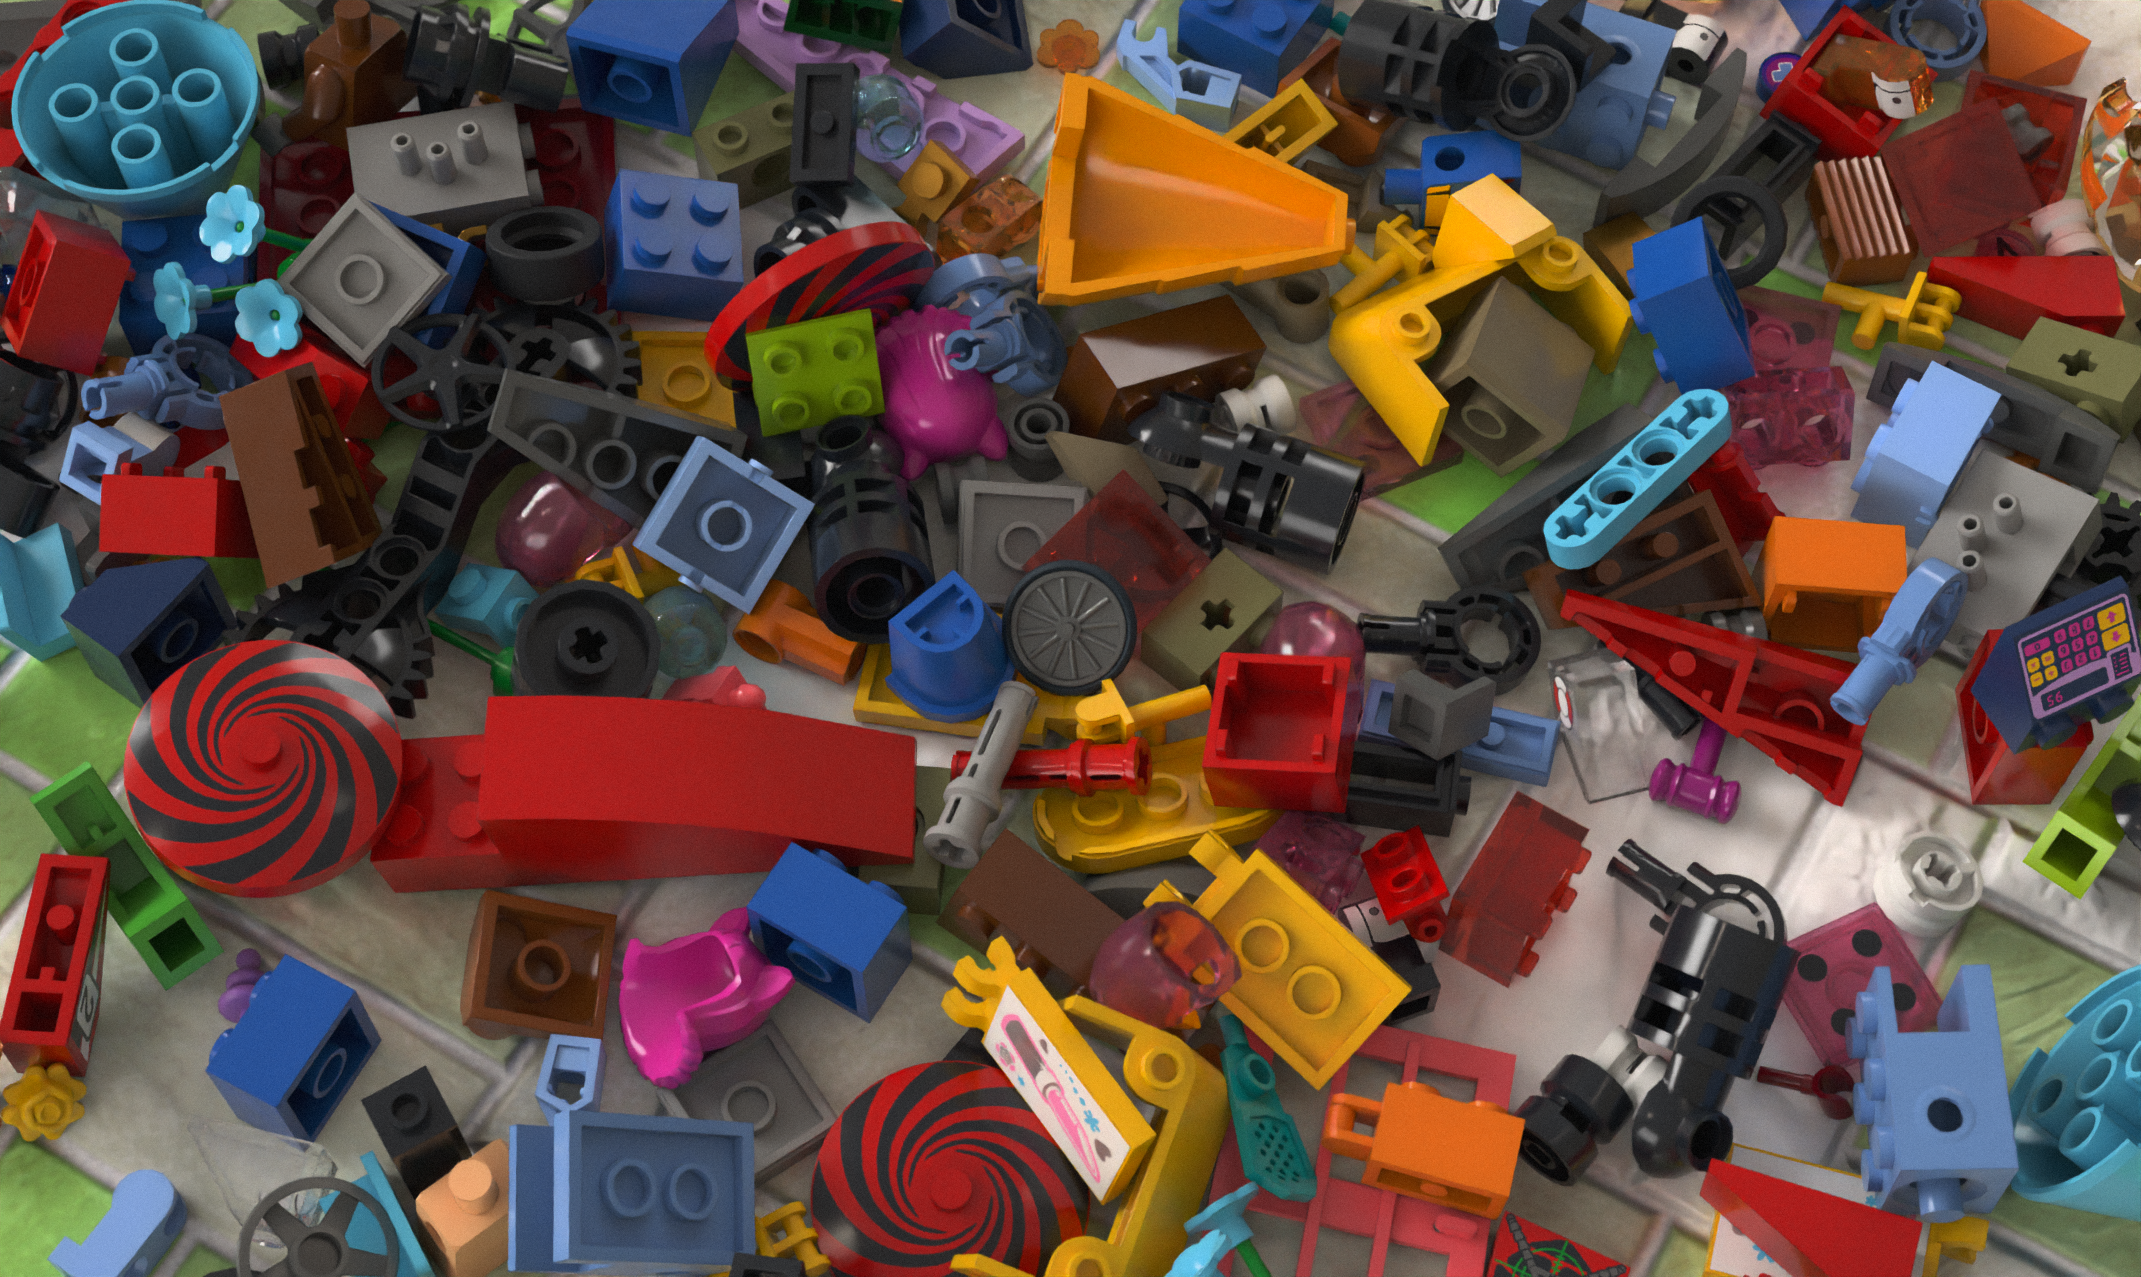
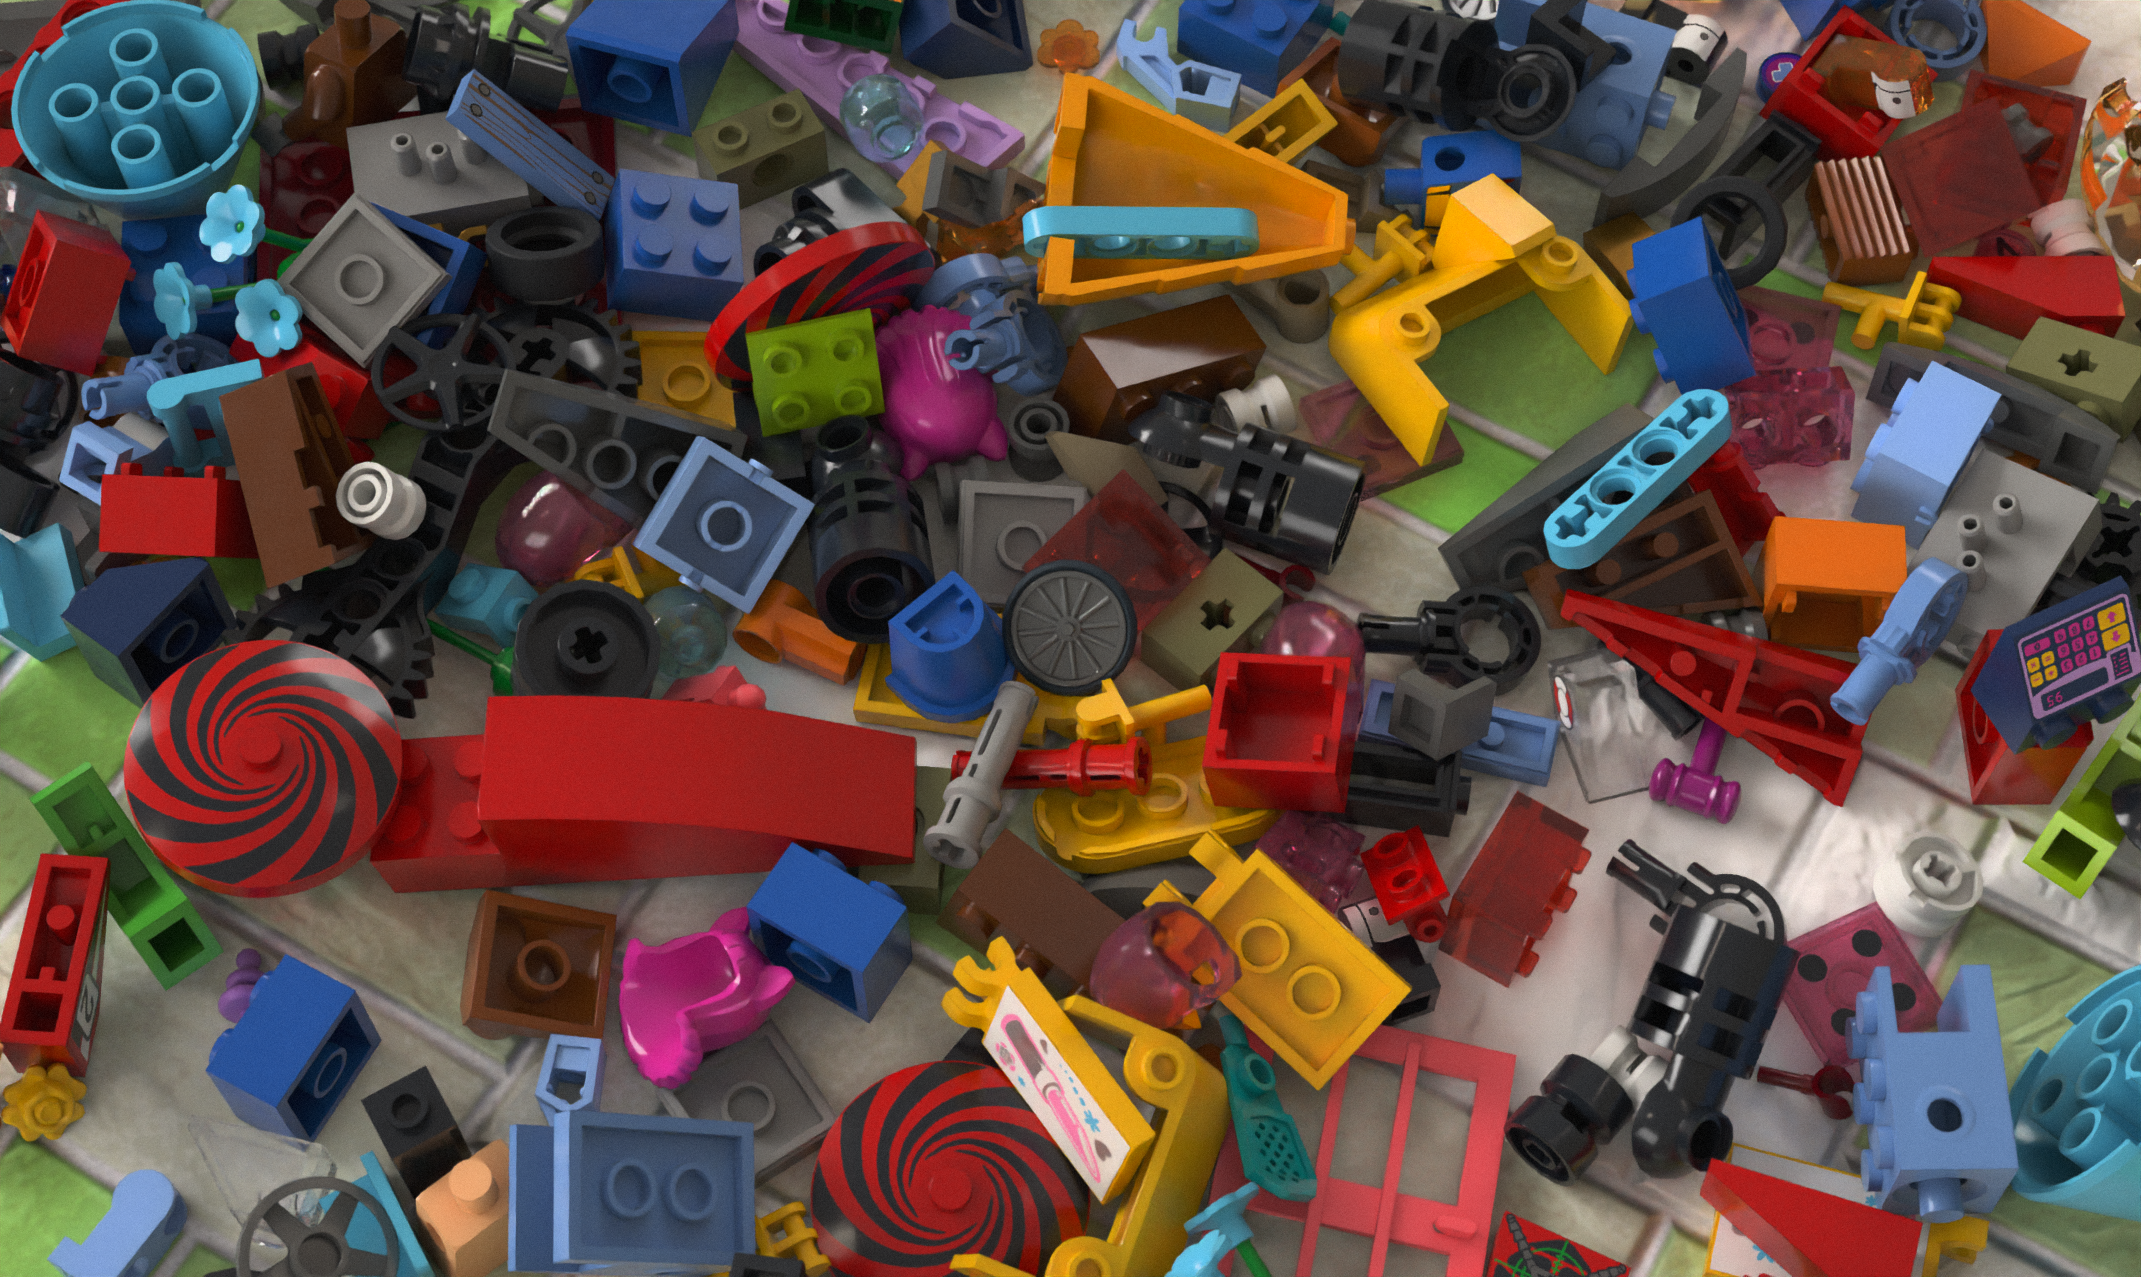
(173, 396): none -> medium azure plate
(381, 500): none -> white wheel
(528, 146): none -> medium blue tile
(824, 125): black plate -> none
(972, 193): none -> dark grey slope
(1144, 232): none -> medium azure beam
(1292, 575): none -> dark red hand
(1430, 1146): orange brick -> none
(1509, 377): dark tan slope -> none

